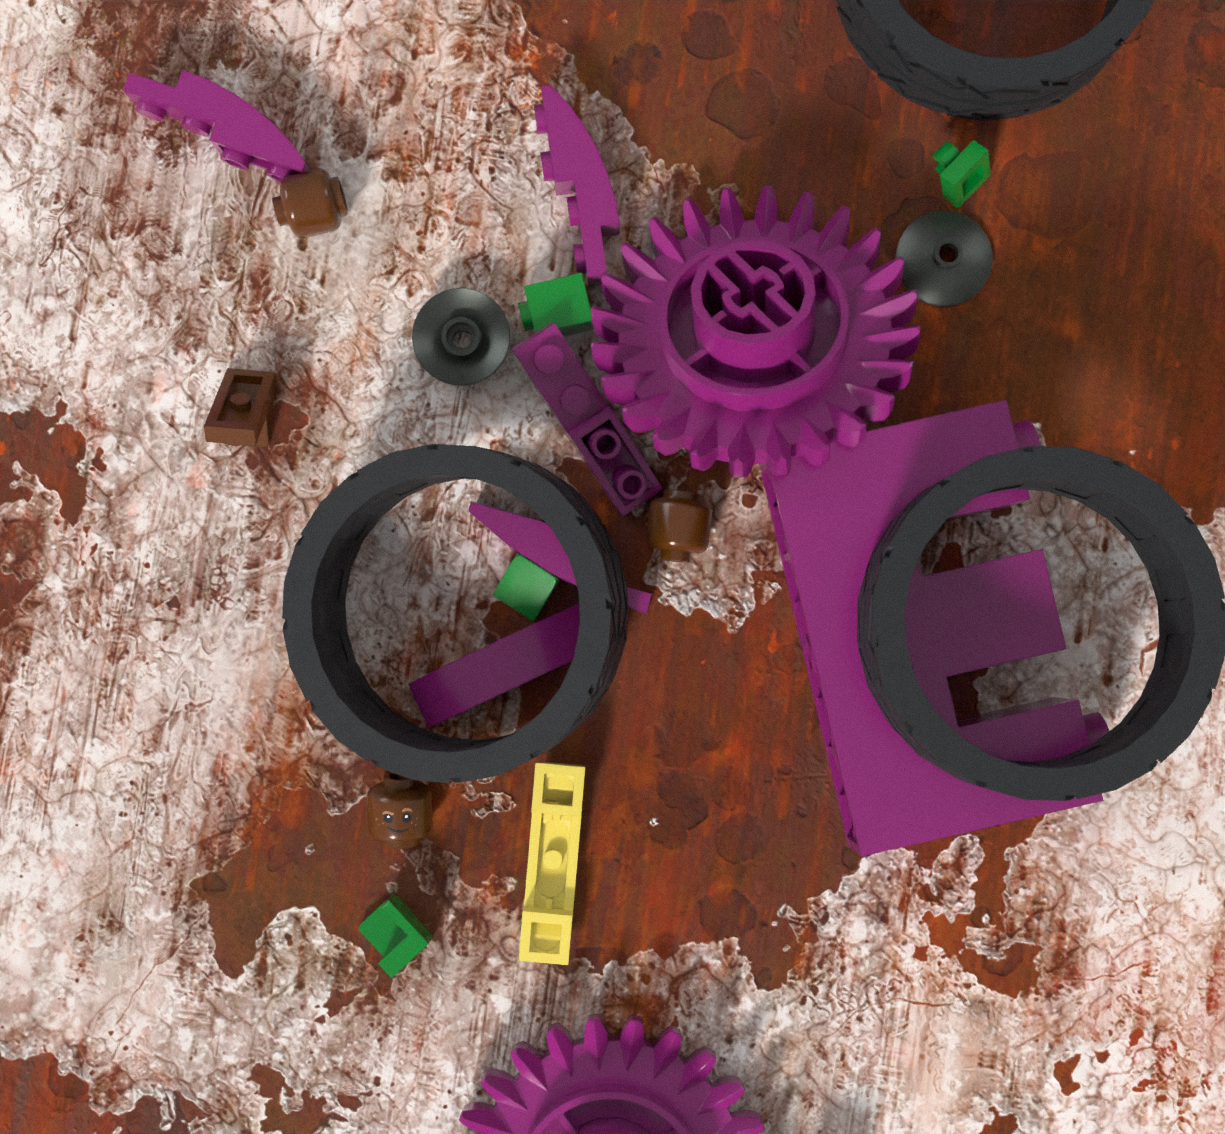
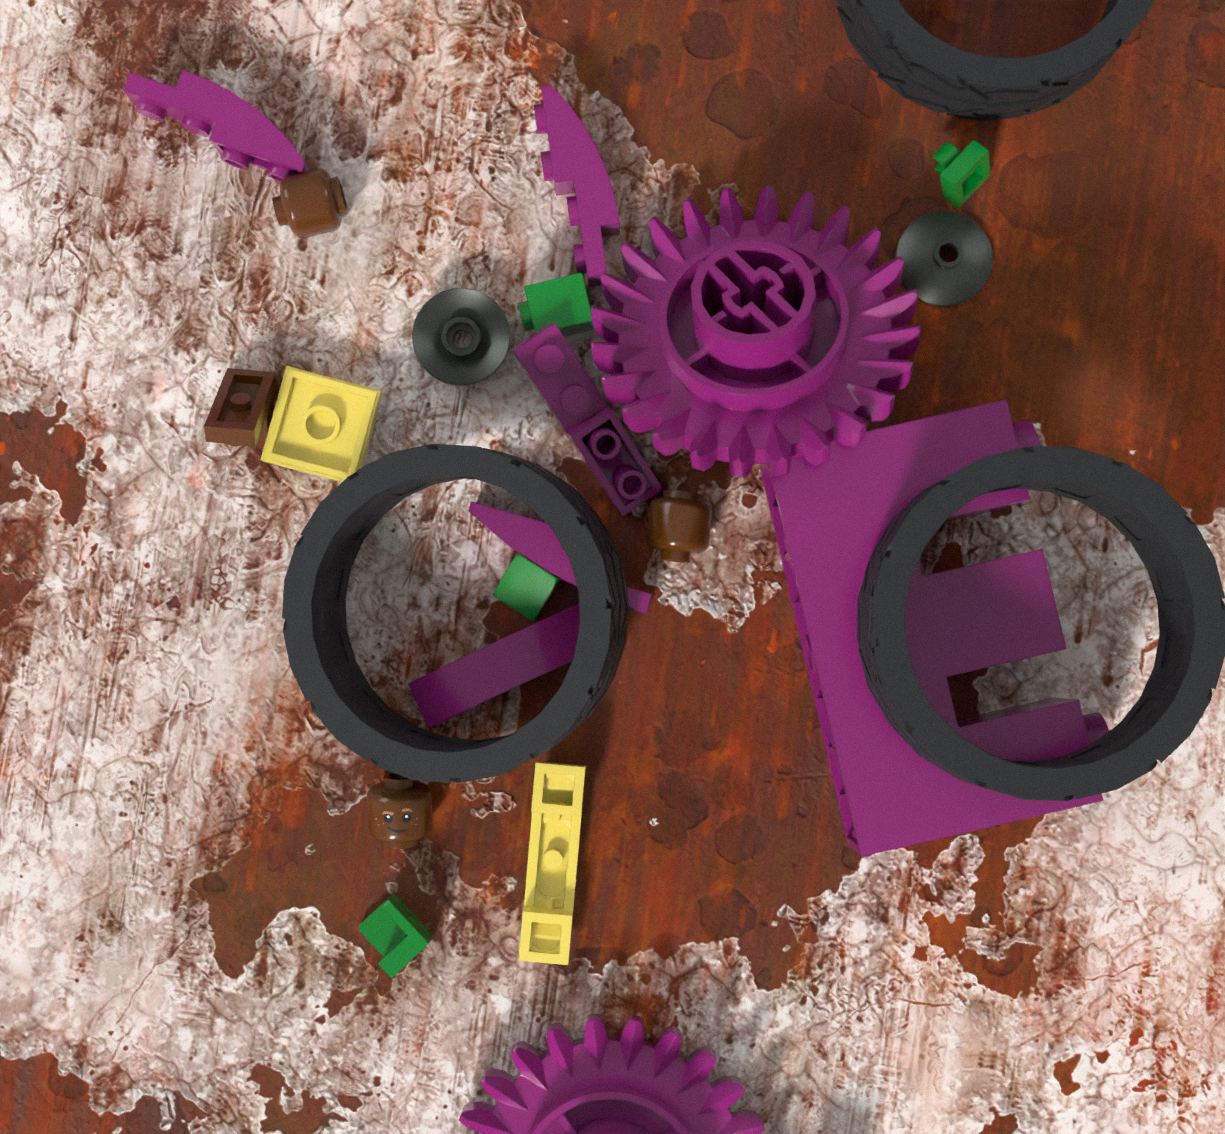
(321, 425): none -> light yellow plate

